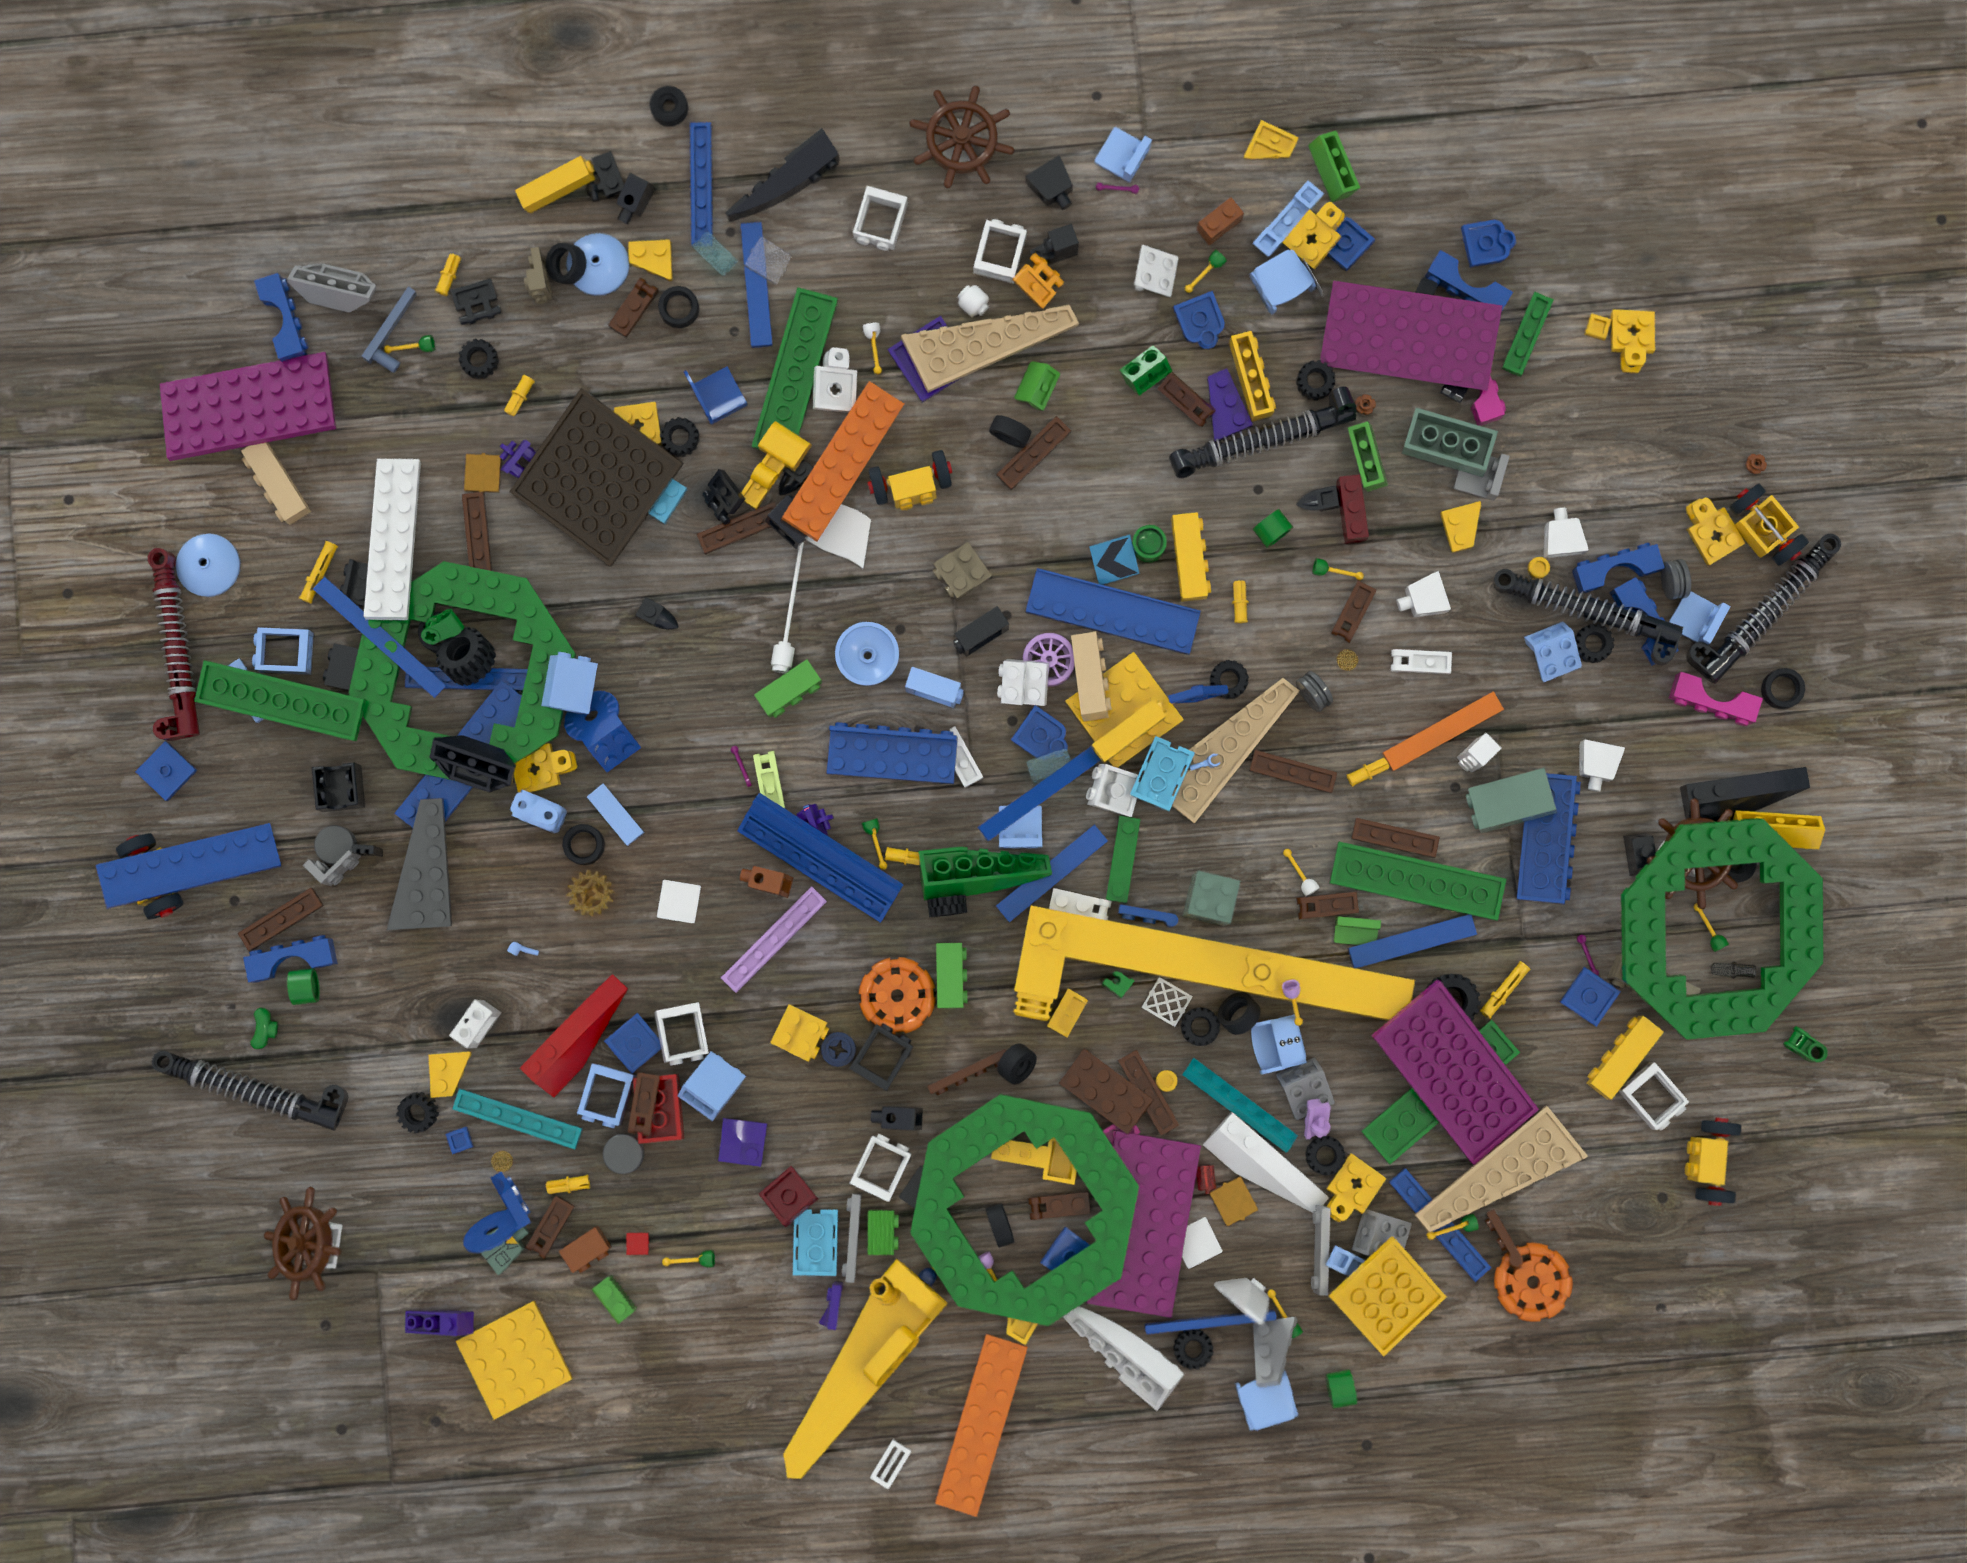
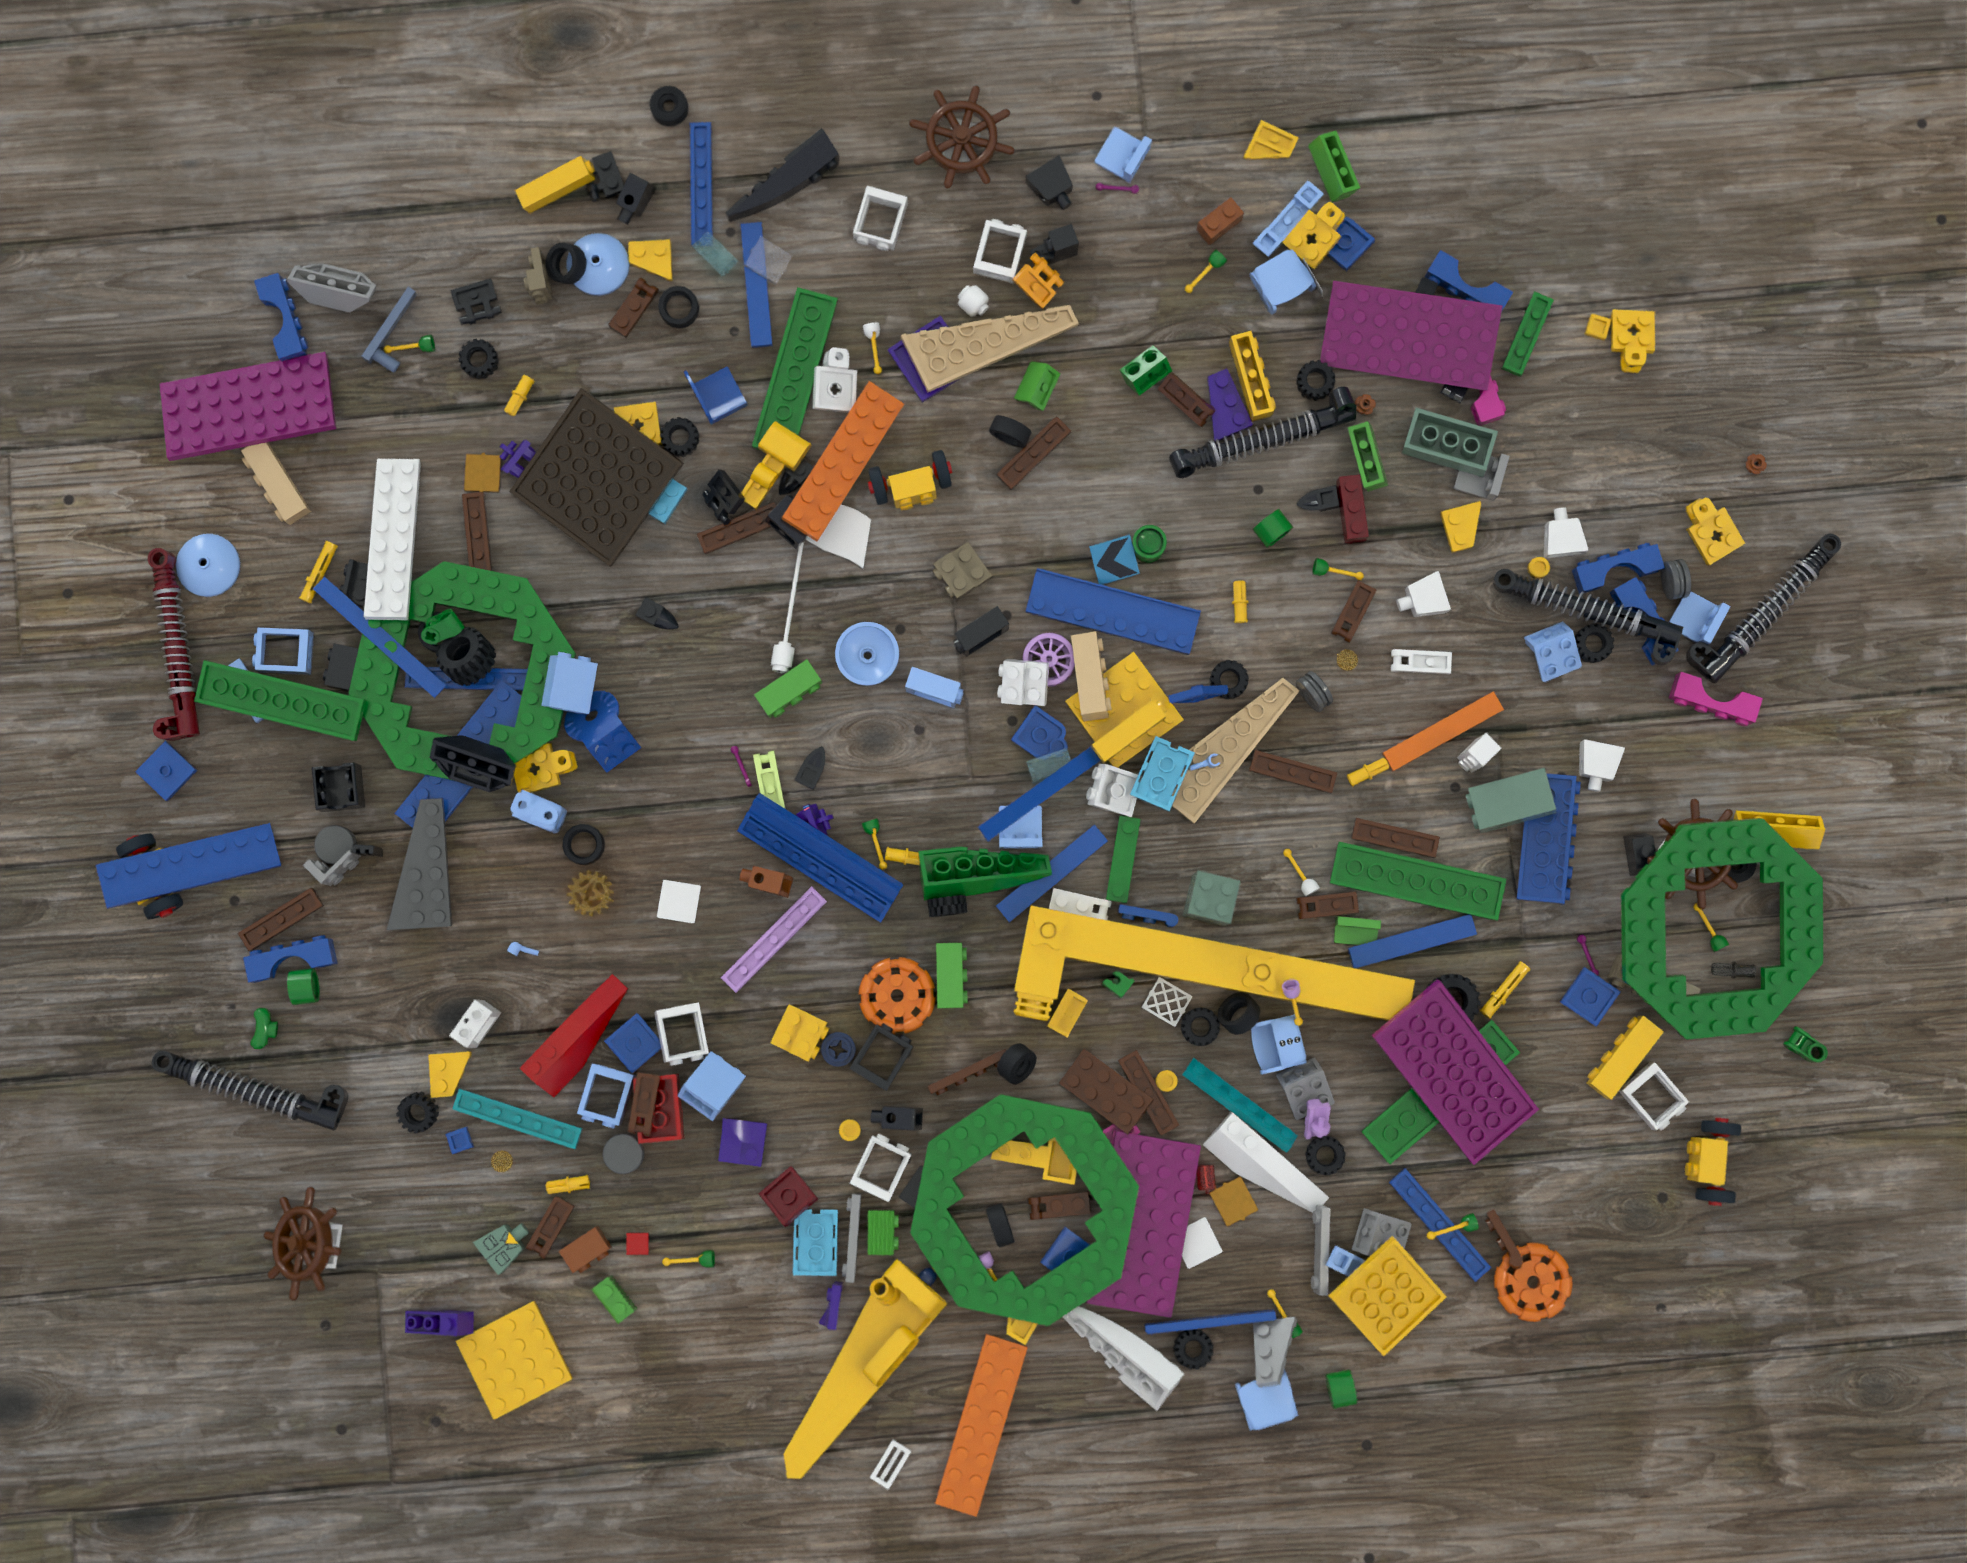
(448, 274): yellow axle -> none
(506, 1221): blue piece -> none
(615, 814): light blue tile -> none
(812, 768): none -> black plate
(849, 1130): none -> yellow tile
(892, 753): blue bracket -> none
(965, 764): white plate -> none
(1155, 271): white hinge -> none
(1189, 557): yellow brick -> none
(1200, 320): blue plate -> none
(1247, 1296): white wedge -> none
(1353, 1199): yellow plate -> none
(1487, 242): blue plate -> none
(1521, 1159): tan wing -> none
(1743, 792): black wedge -> none
(1767, 525): yellow brick -> none
(1796, 679): black tyre -> none

